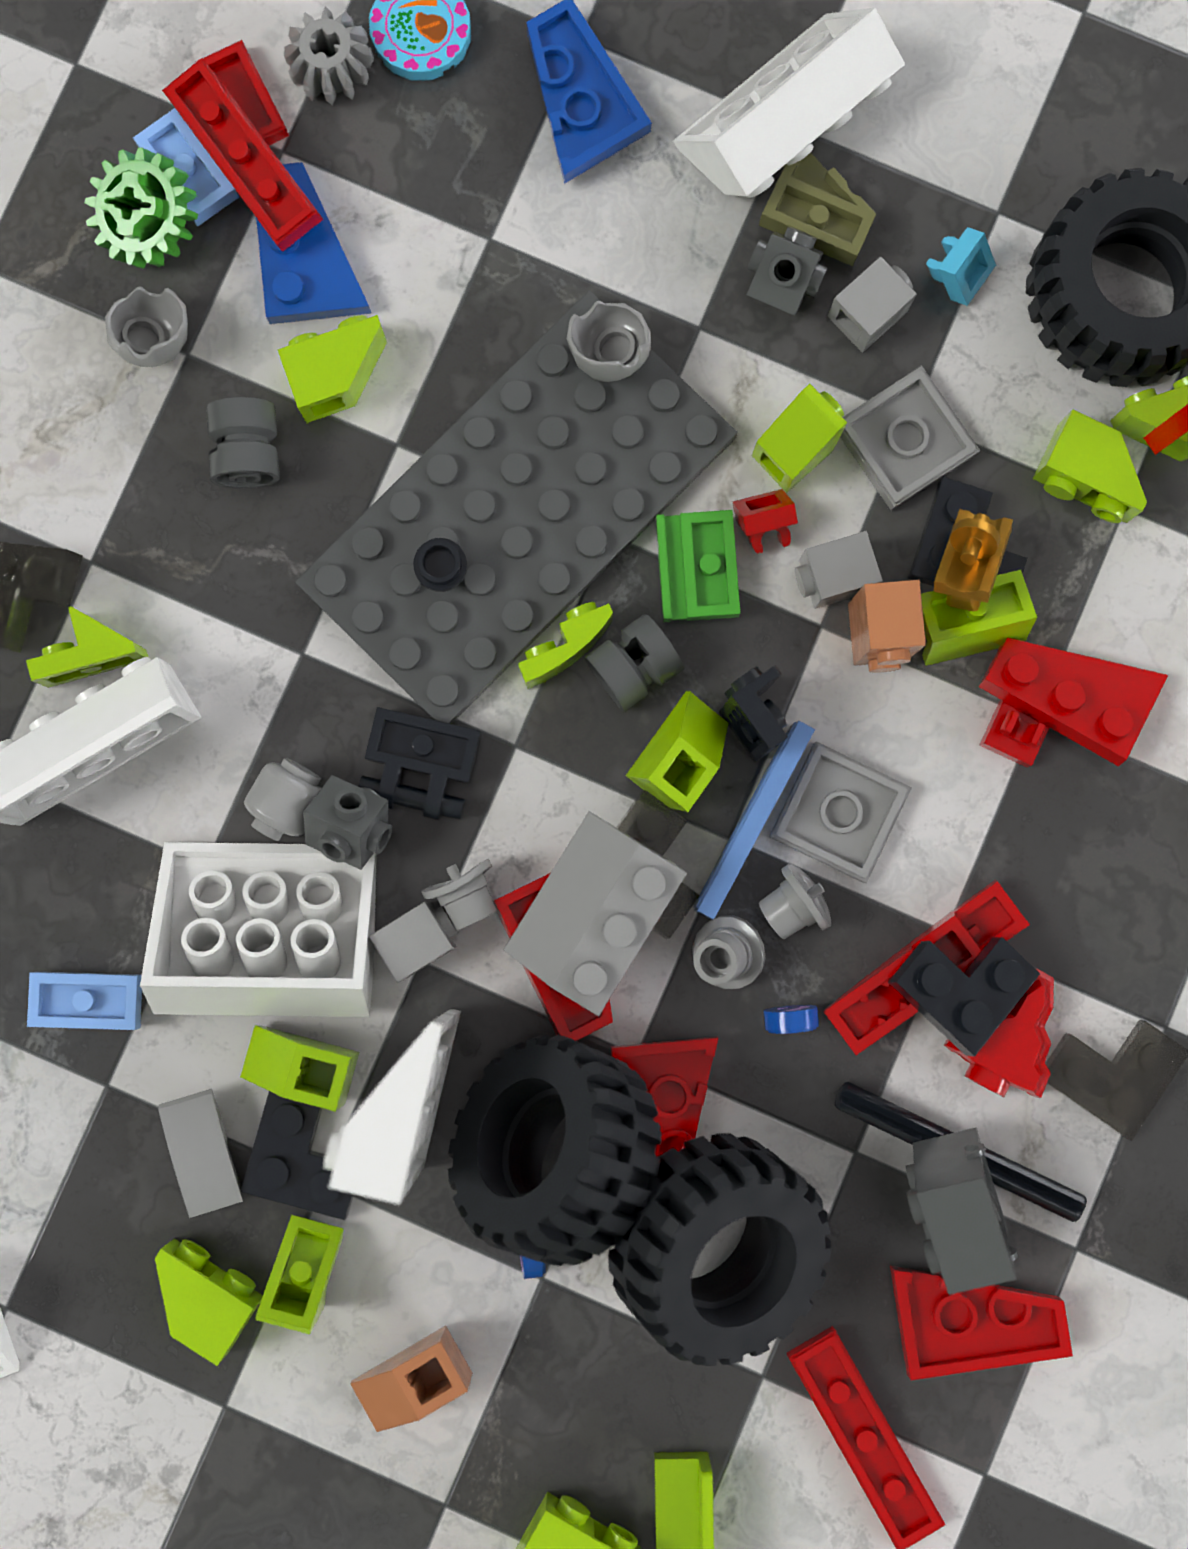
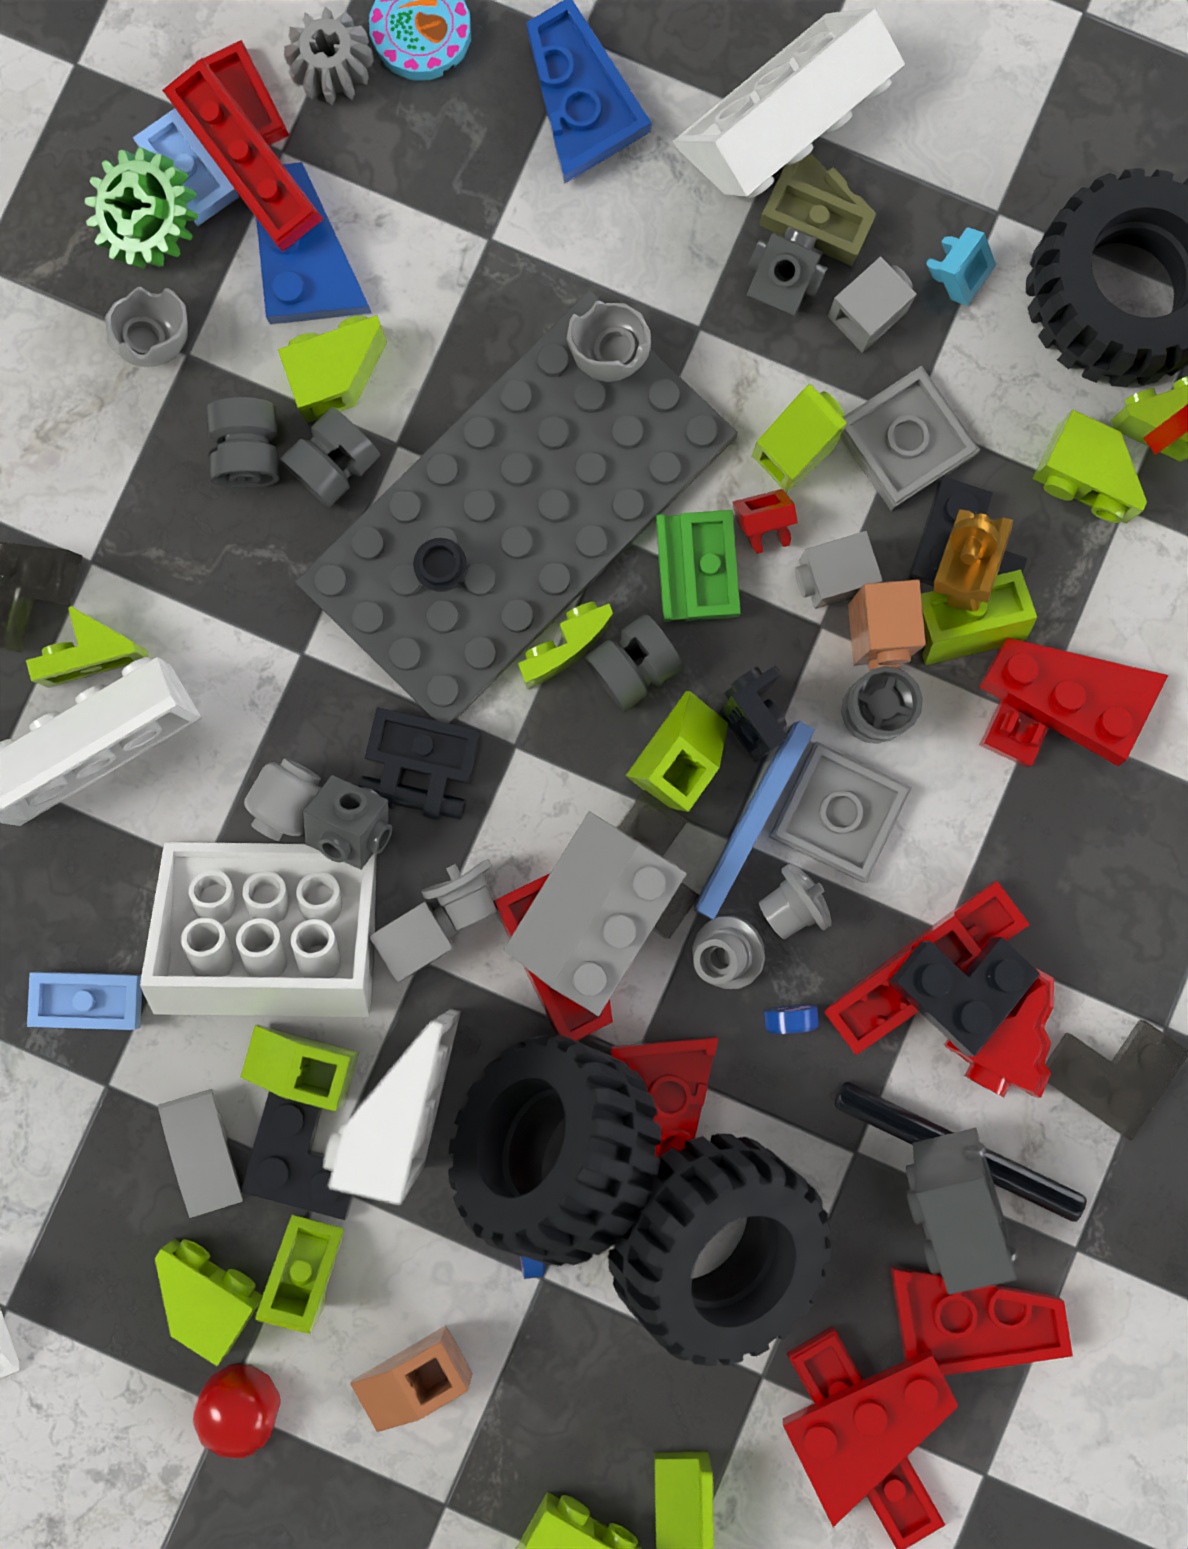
(236, 1411): none -> red hair
(316, 470): none -> dark grey wheel
(868, 1430): none -> red wing
(881, 705): none -> dark grey wheel

